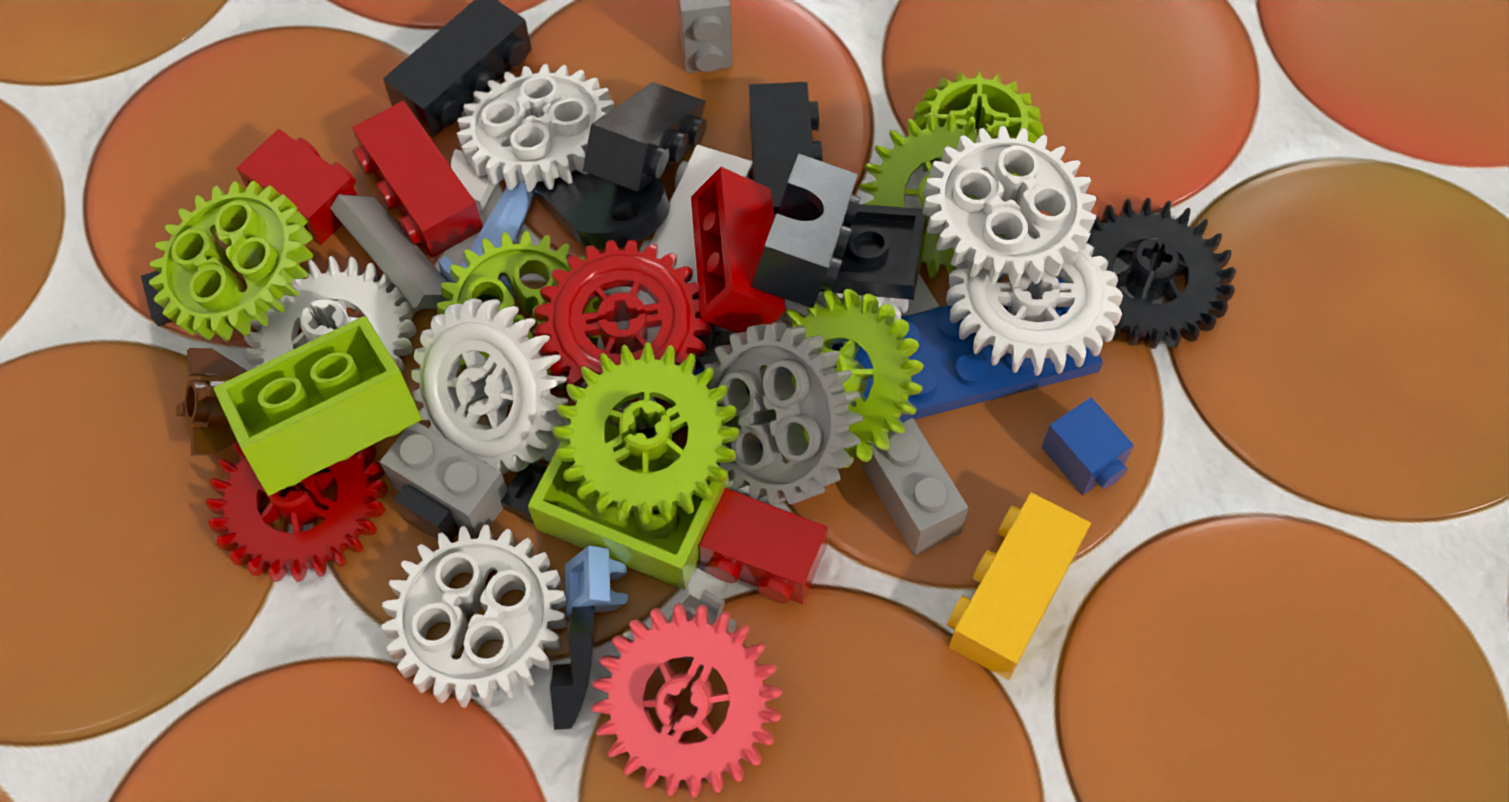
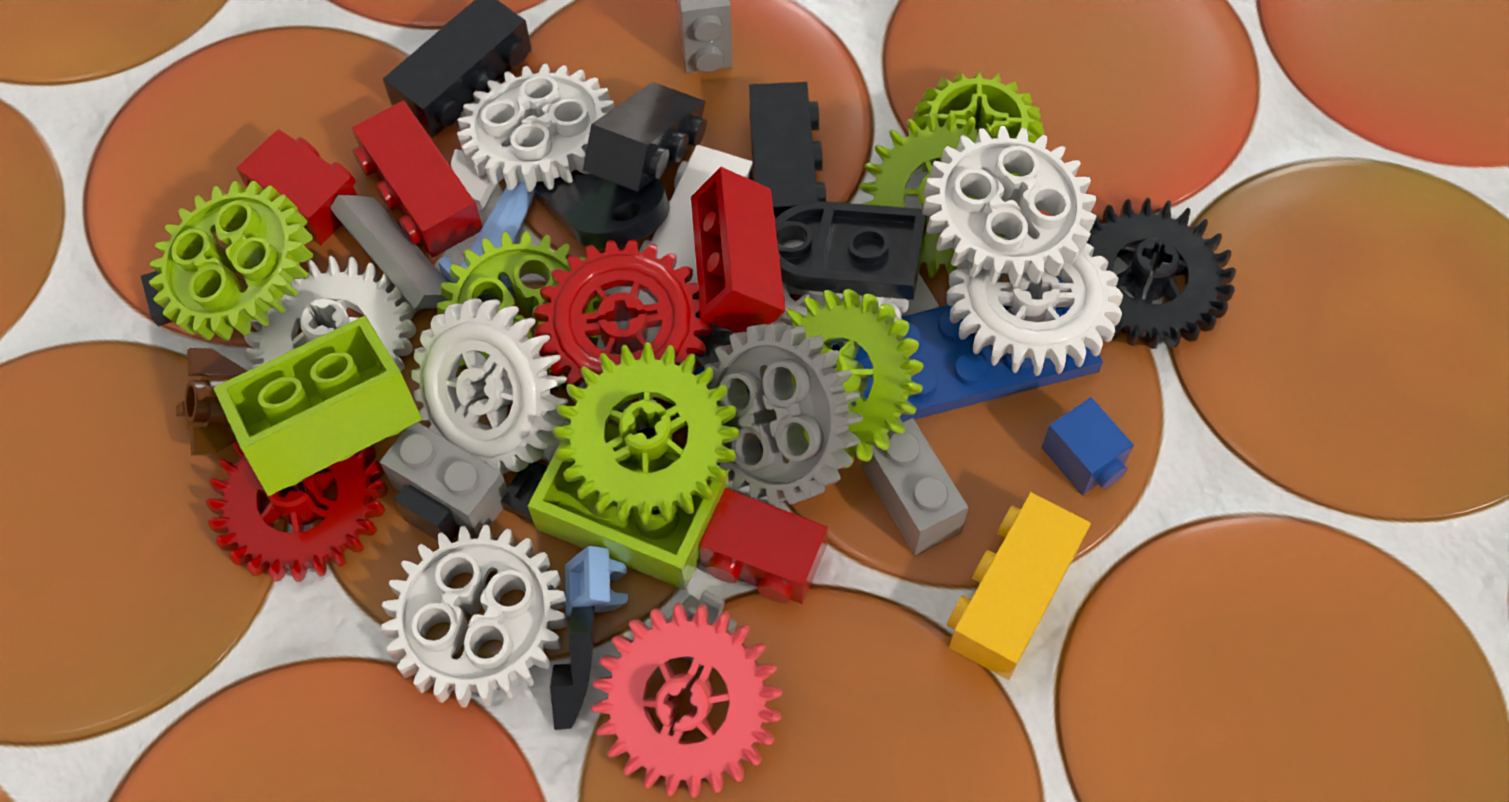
(807, 232): arch -> none

